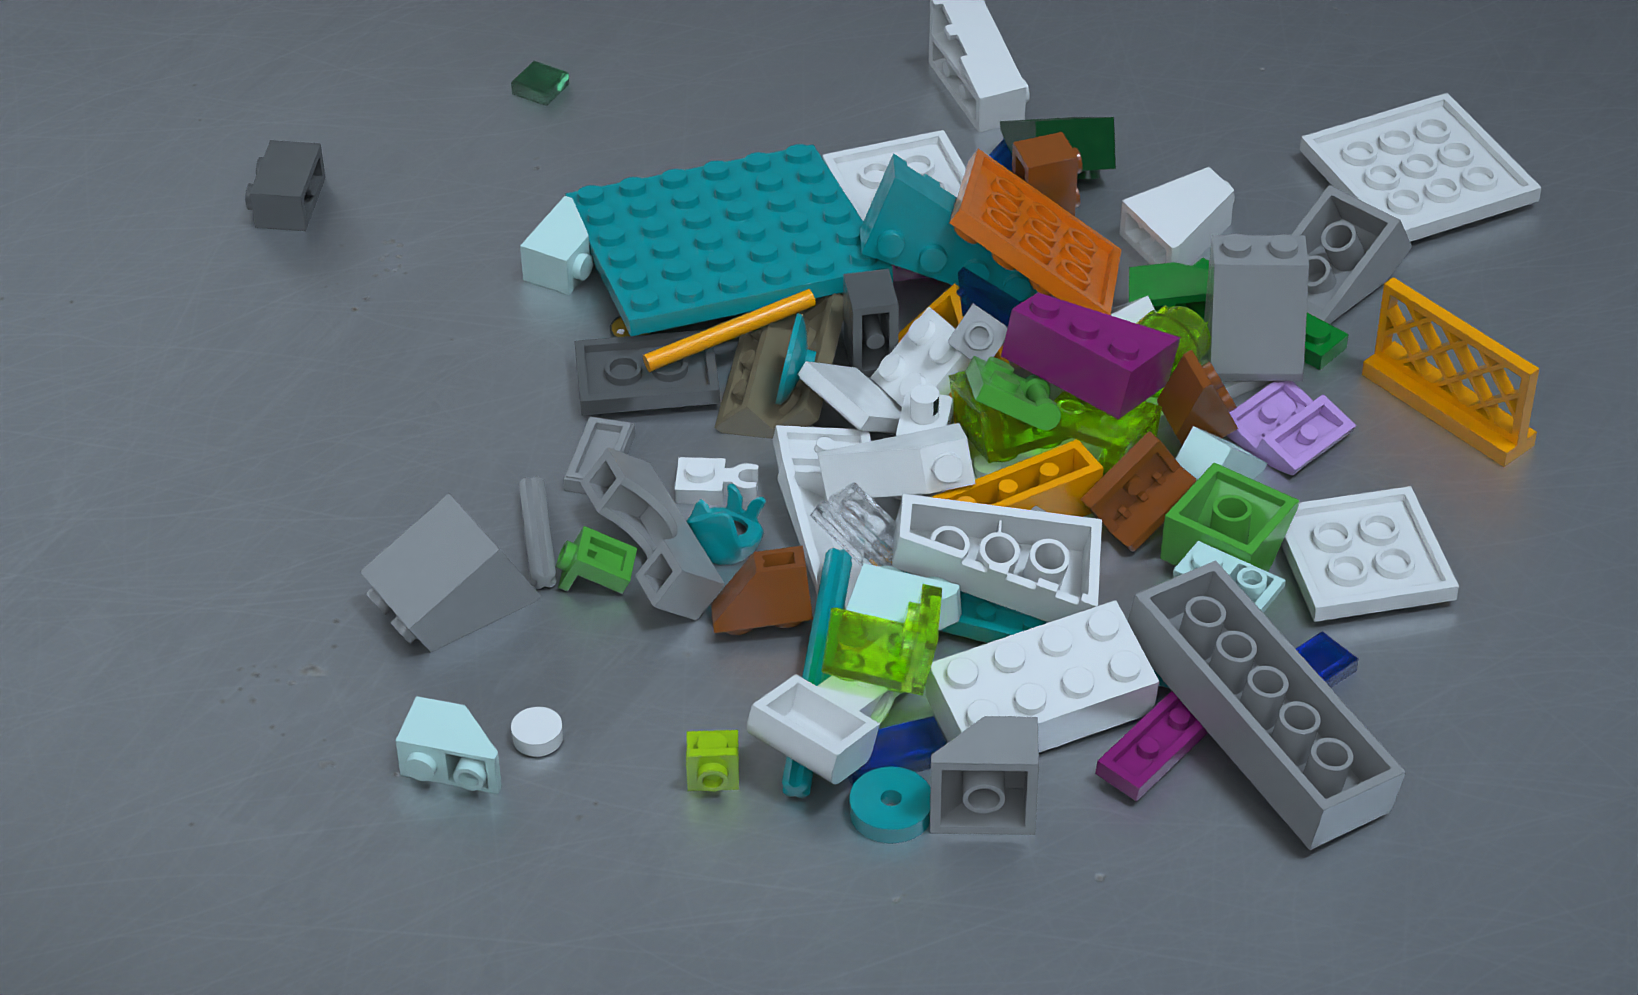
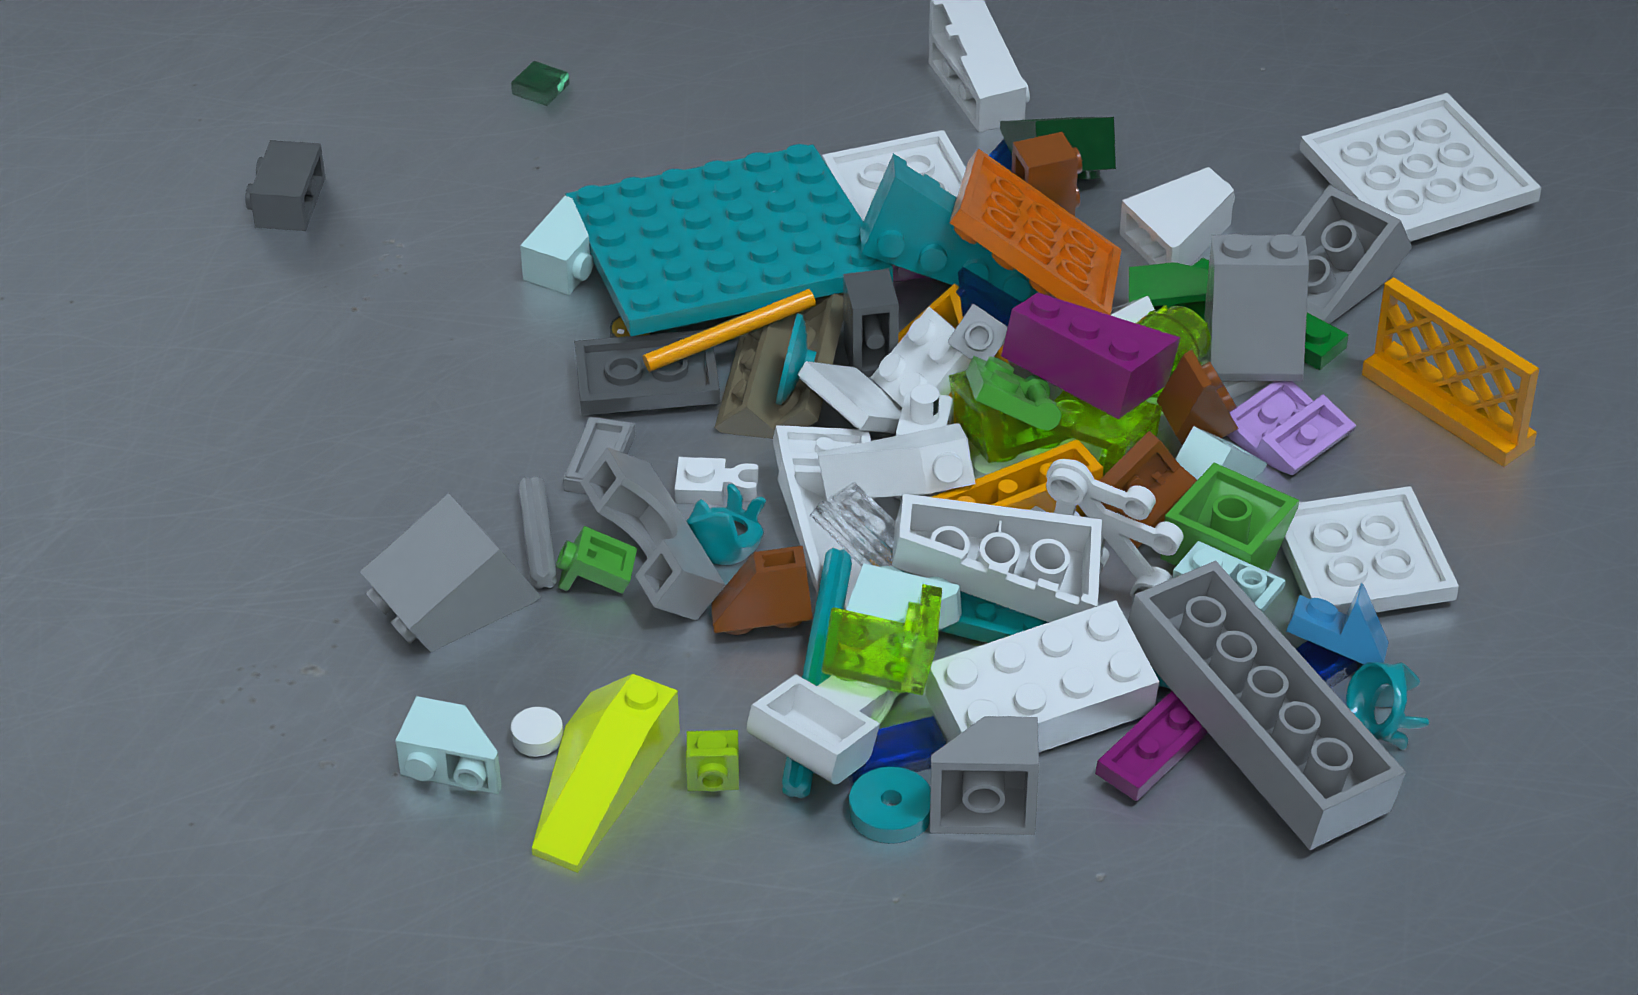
(602, 764): none -> neon yellow wedge
(1073, 485): none -> white plant
(1353, 634): none -> dark azure slope
(1384, 686): none -> teal piece

